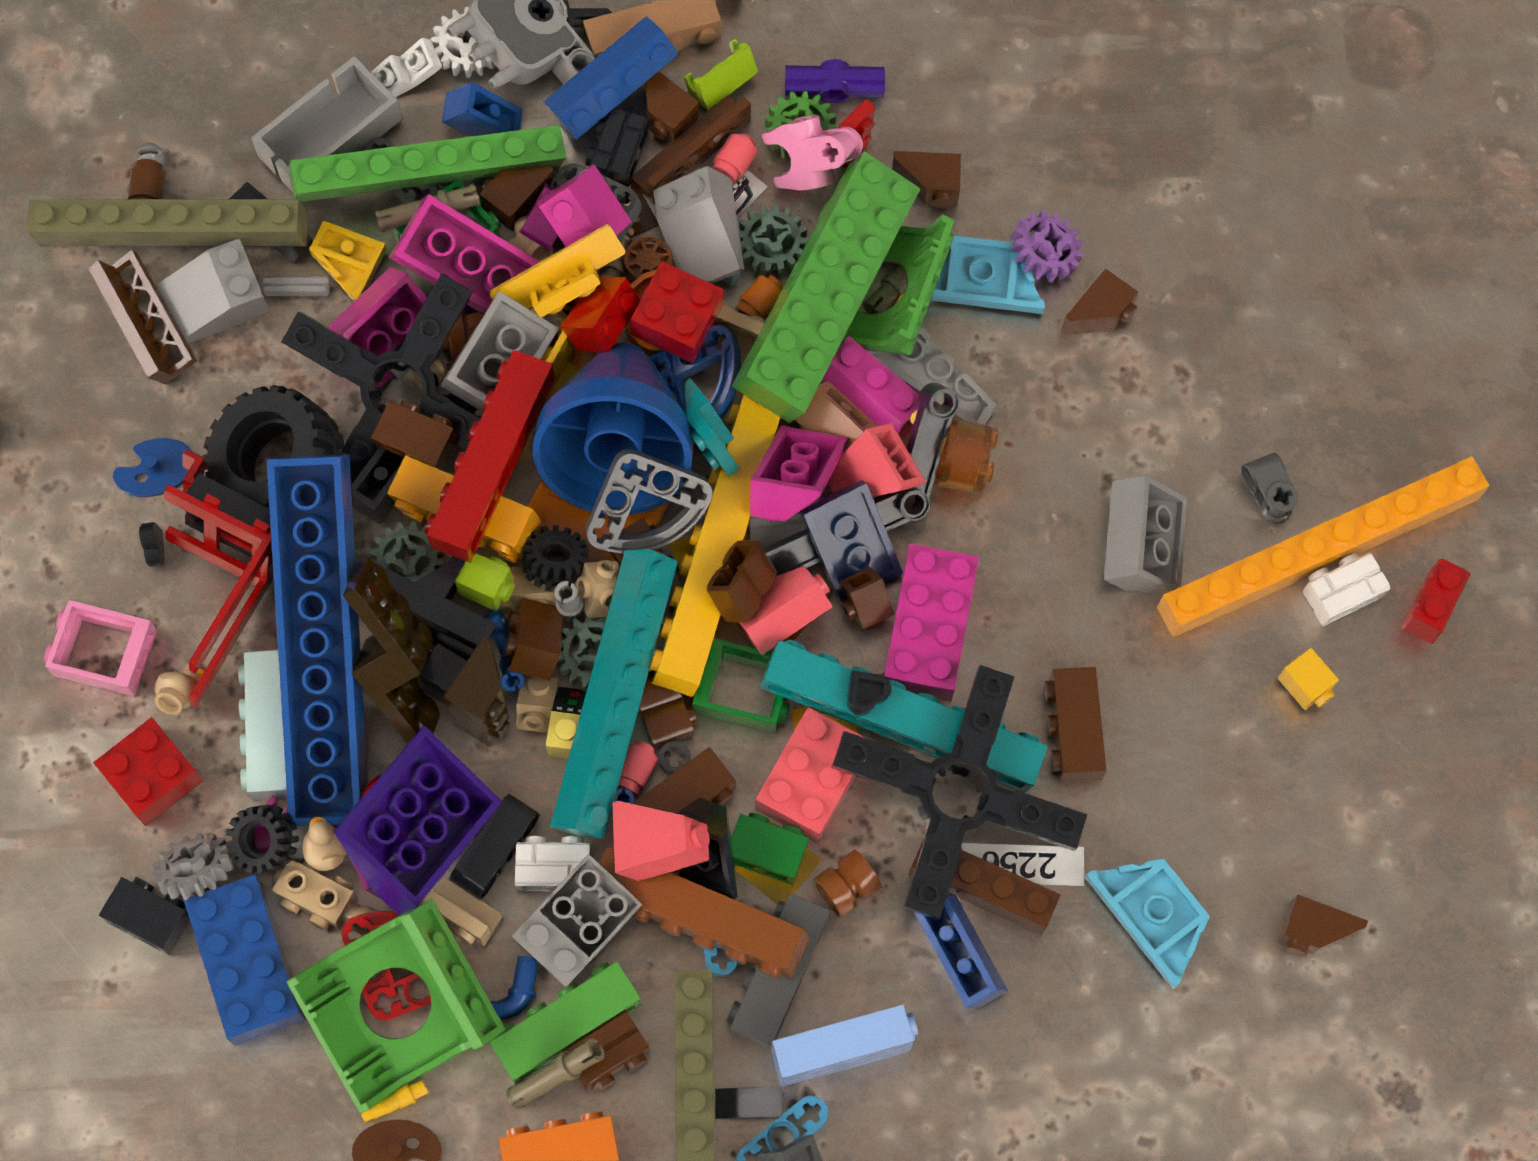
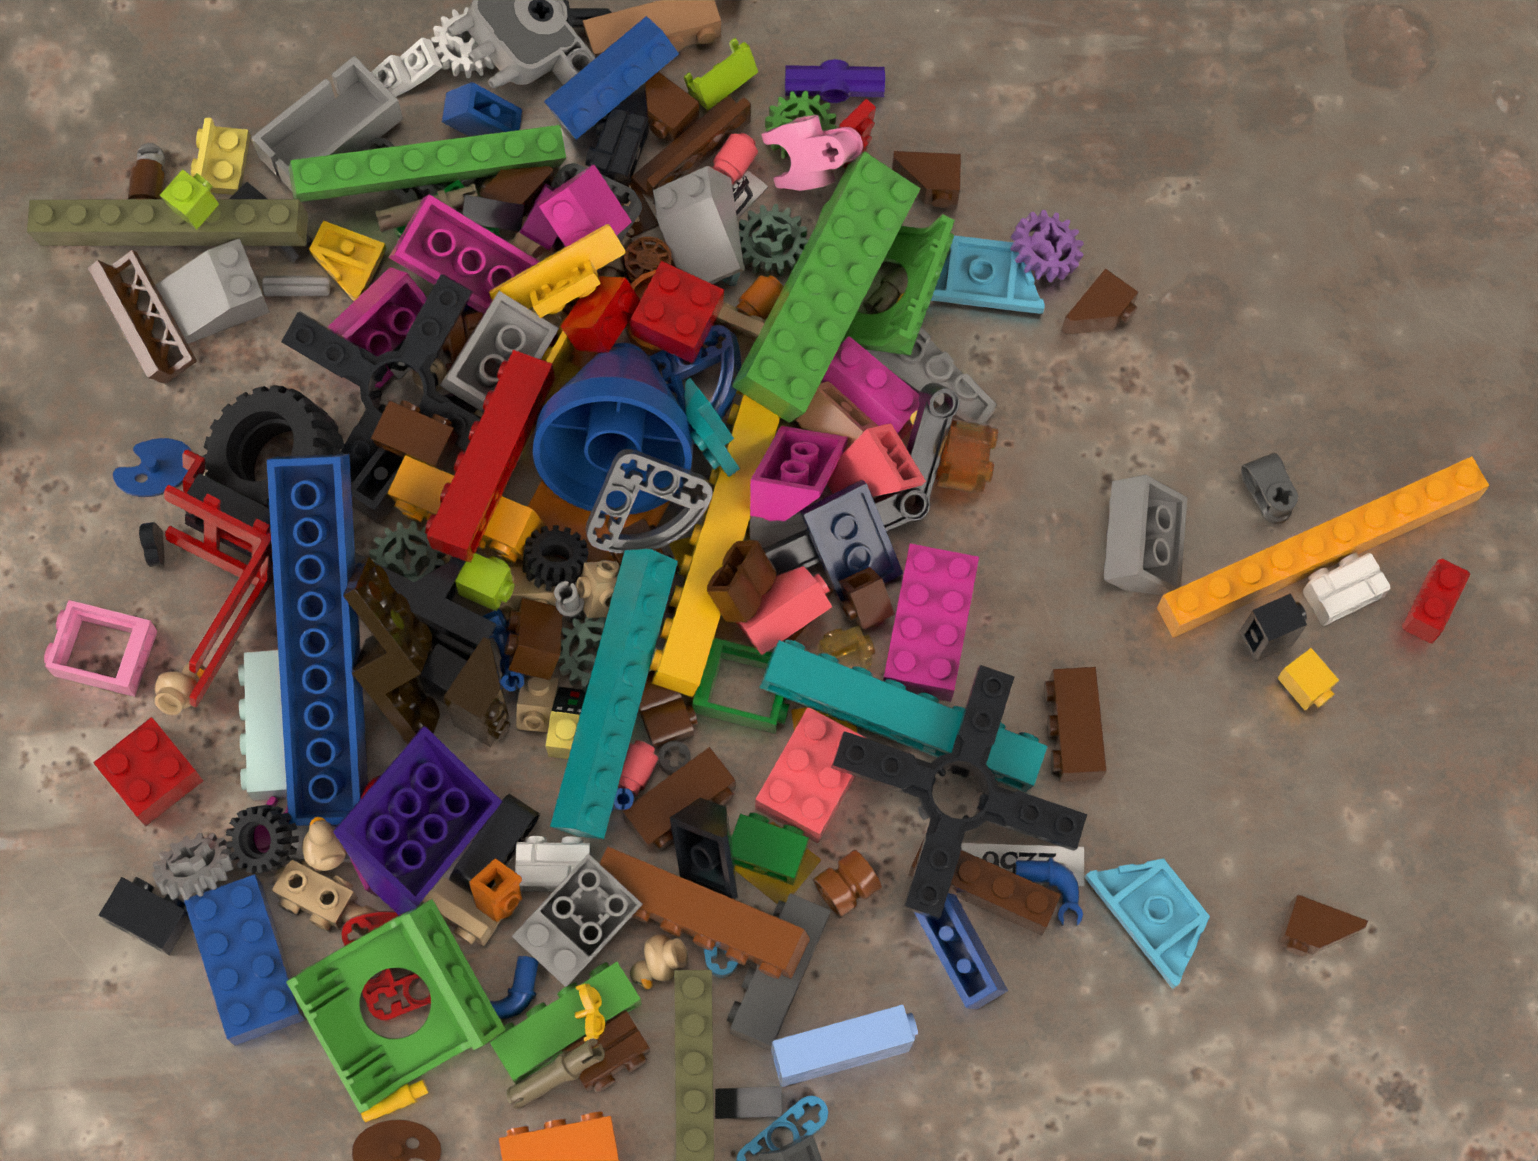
(190, 198): none -> lime brick
(221, 156): none -> light yellow bracket
(493, 213): none -> black sticker
(503, 897): none -> orange brick
(594, 1019): none -> yellow piece
(655, 841): coral slope -> none
(660, 961): none -> tan animal
(840, 643): none -> clear yellow bracket
(866, 691): black tile -> none
(1057, 875): none -> blue piece
(1274, 626): none -> black brick

